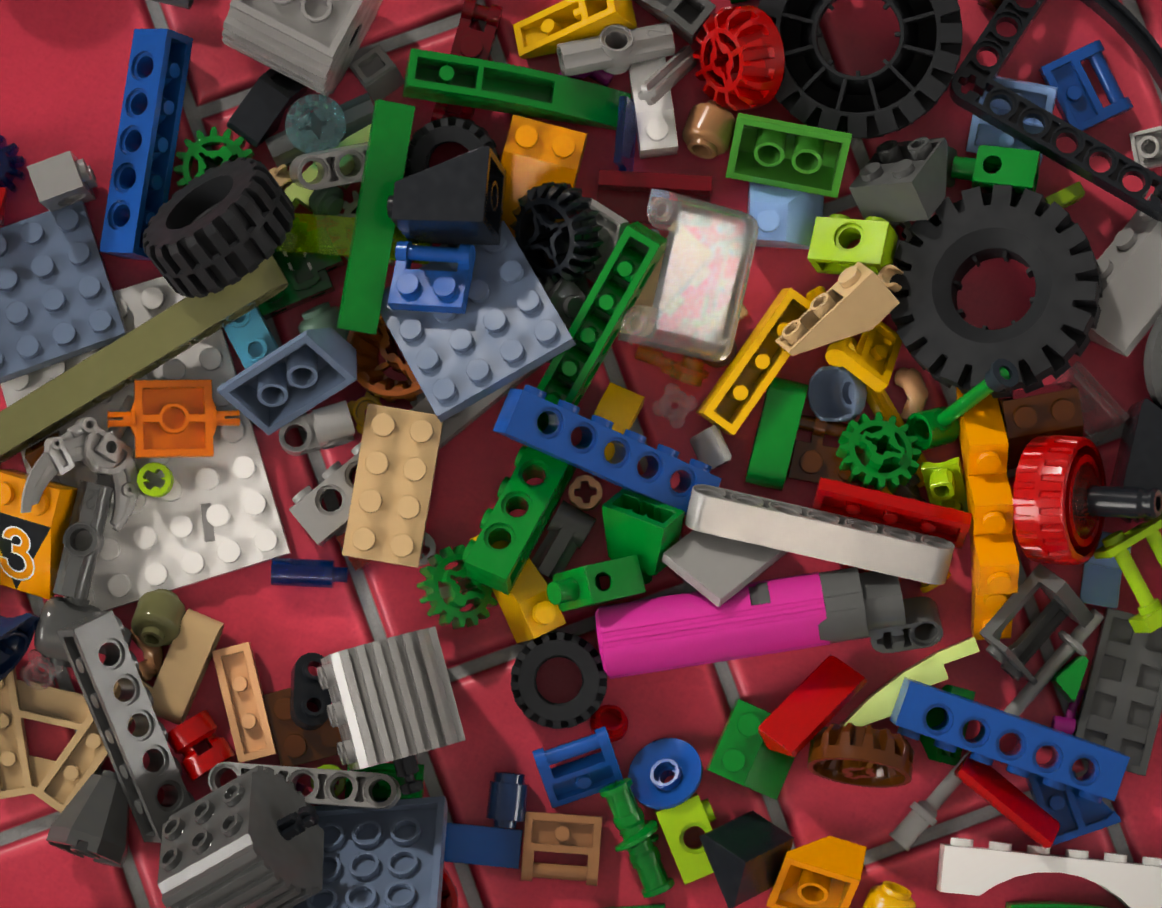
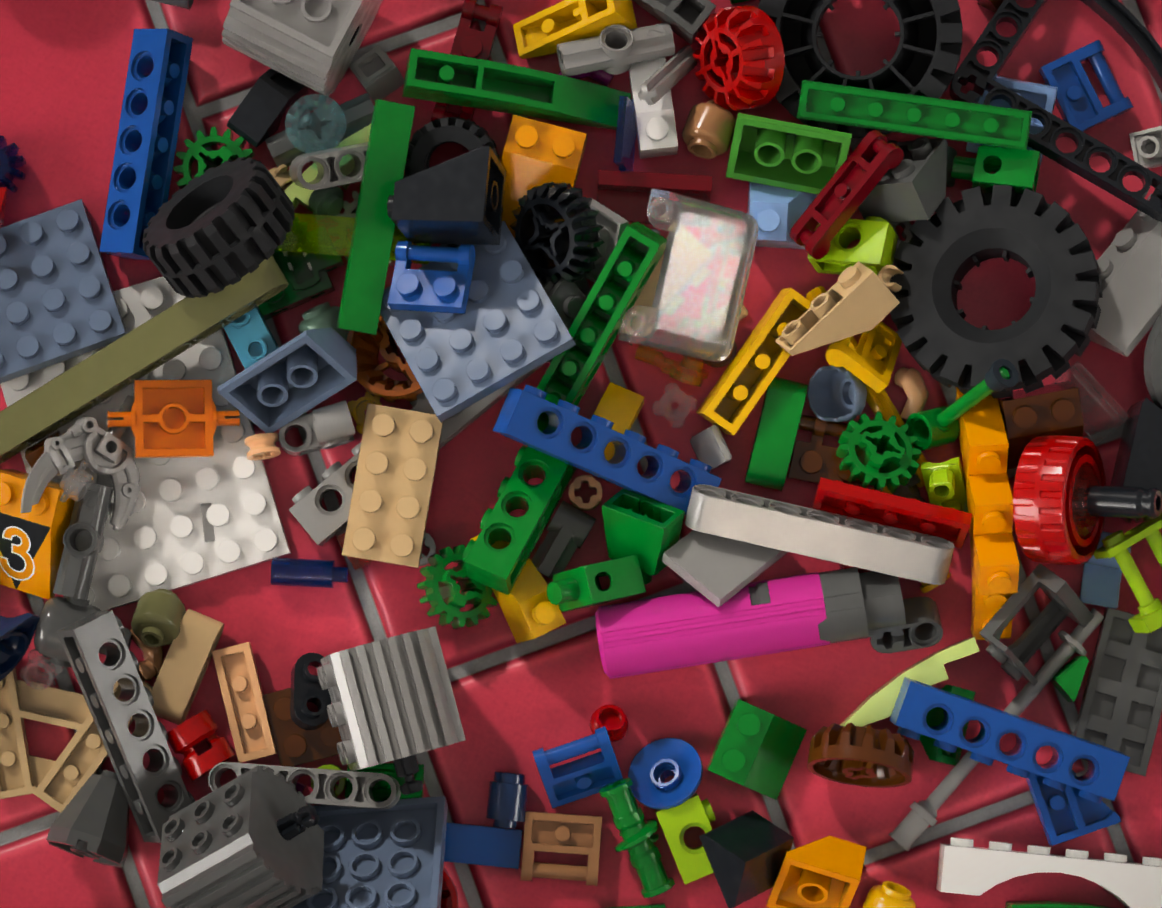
(62, 181): light grey brick -> none
(76, 483): none -> clear plate
(155, 468): lime bush -> none
(262, 446): none -> light nougat bush
(525, 687): black tyre -> none
(810, 706): red slope -> none
(845, 193): none -> dark red plate
(914, 114): none -> green tile
(1008, 801): red slope -> none
(1067, 196): lime tile -> none
(1068, 723): magenta hand -> none

